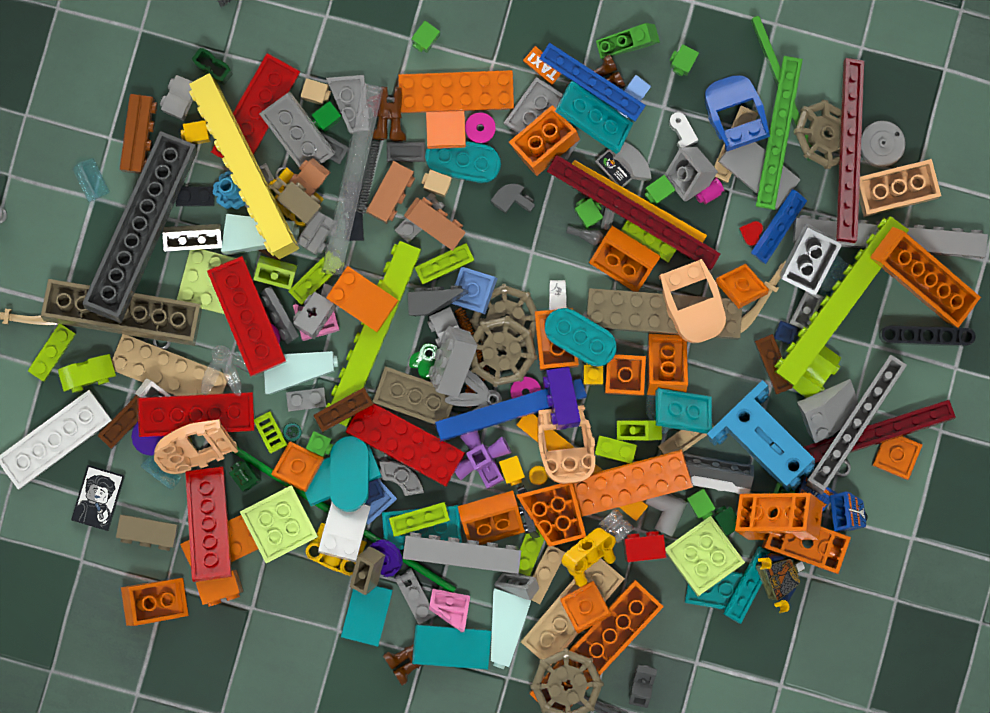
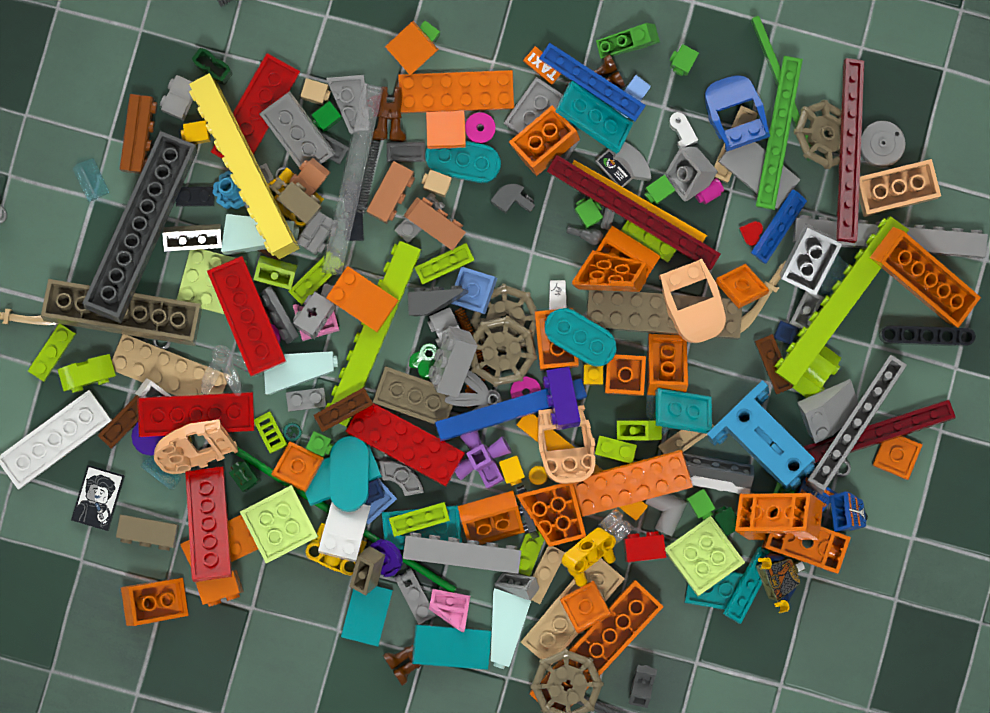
(411, 48): none -> orange tile
(611, 273): none -> orange wedge

